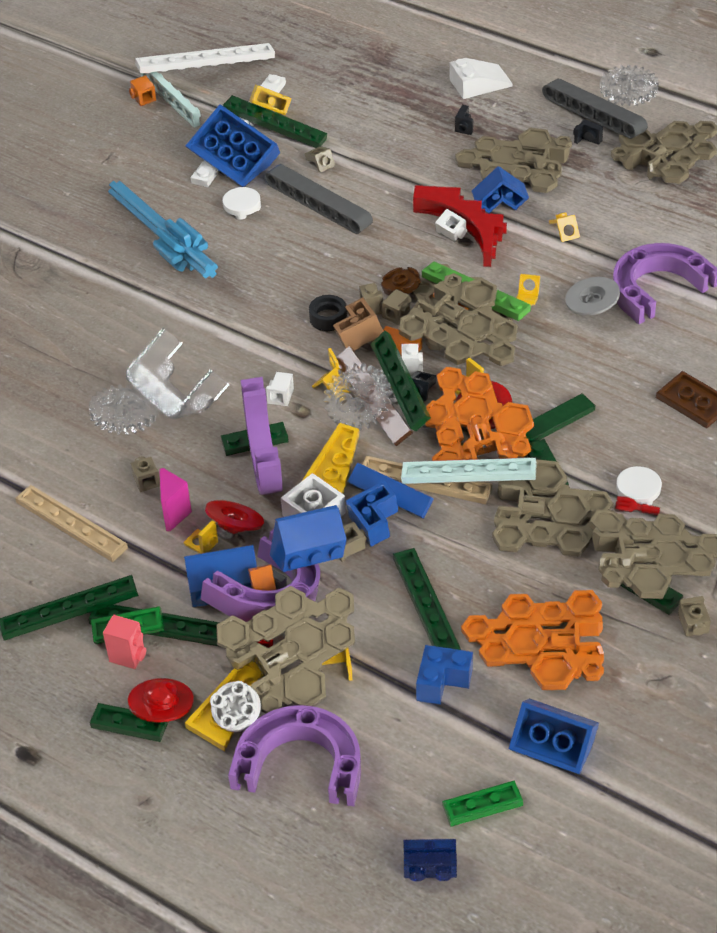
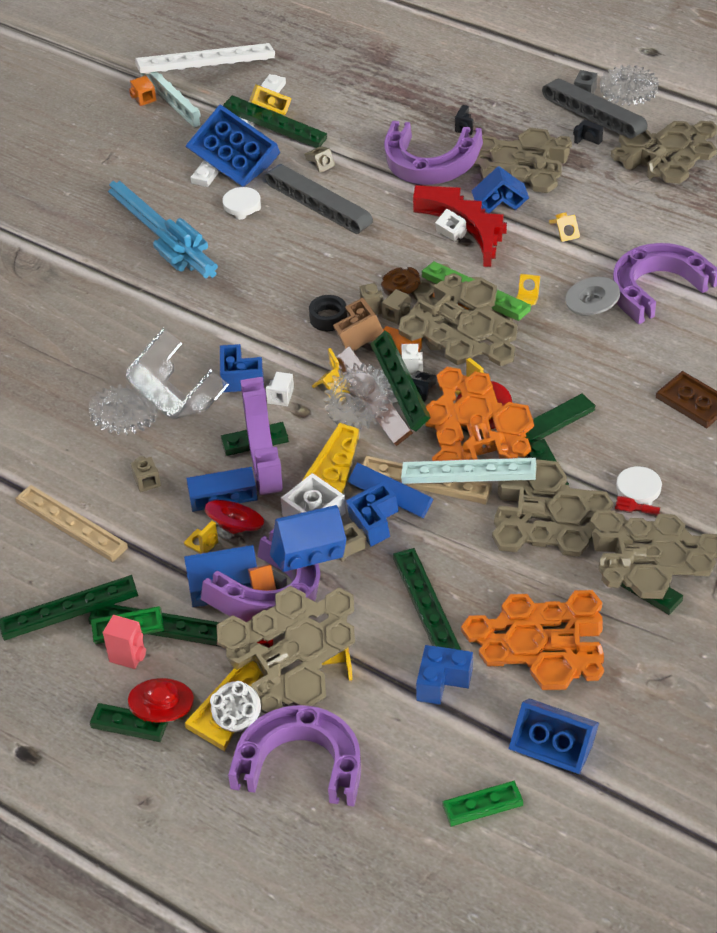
(174, 499): dark pink slope -> none
(230, 485): none -> blue brick
(235, 368): none -> blue brick
(430, 170): none -> medium lavender piece
(430, 859): clear blue brick -> none
(477, 77): white slope -> none
(586, 80): none -> dark grey brick
(694, 616): dark tan brick -> none

